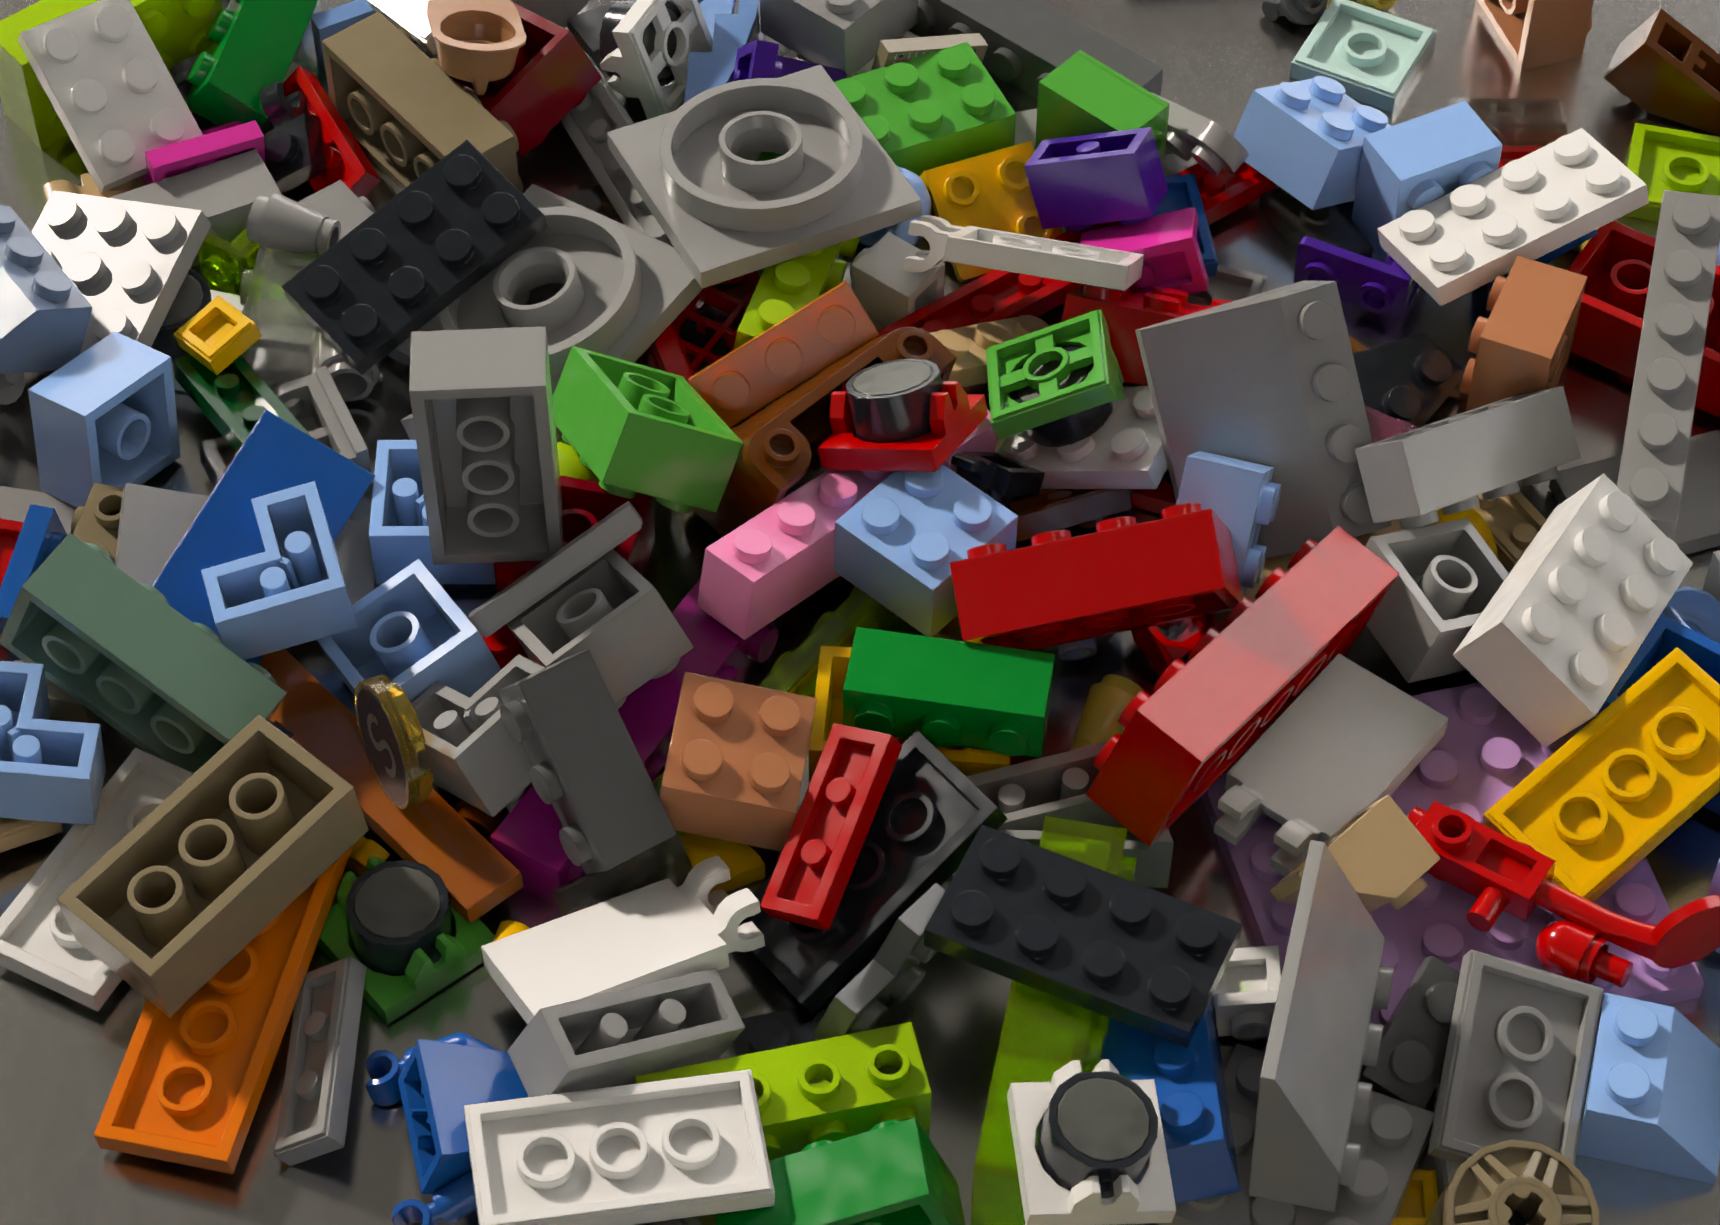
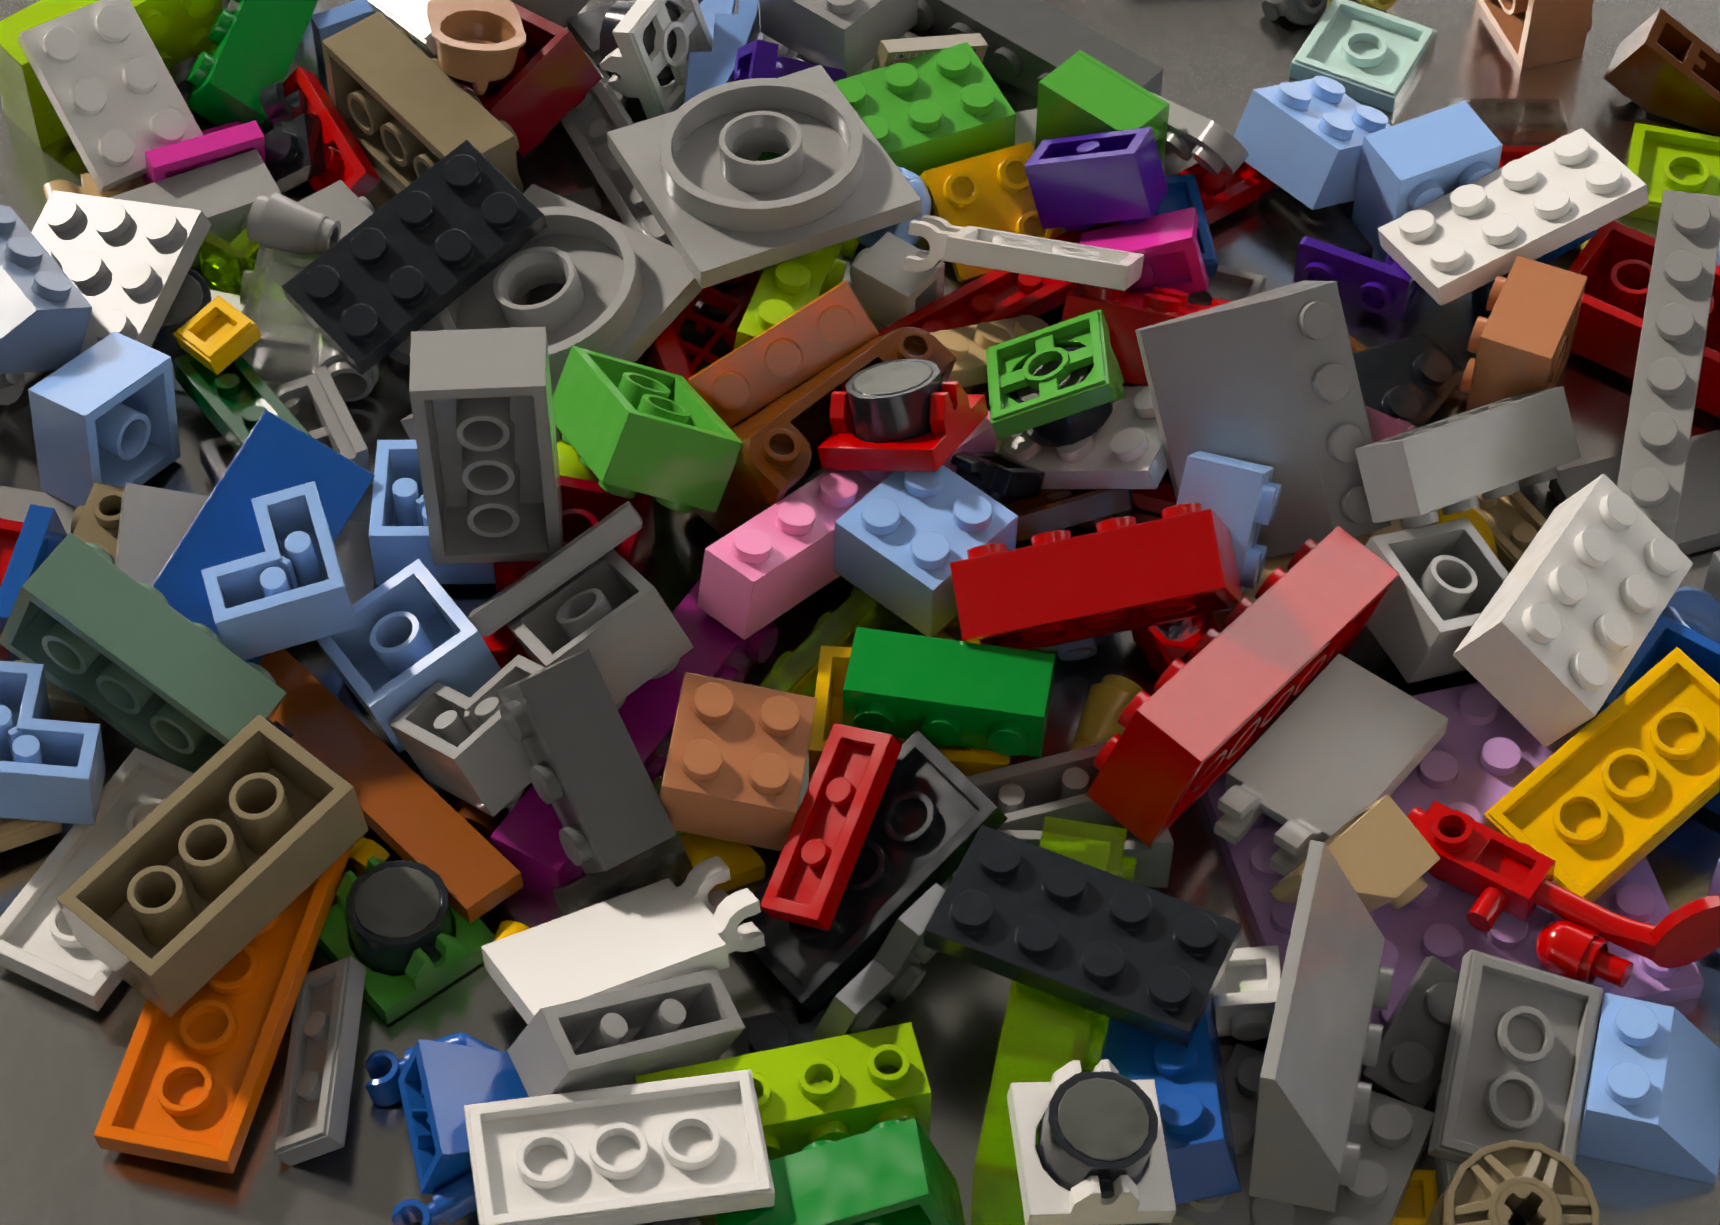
(392, 741): tile -> none

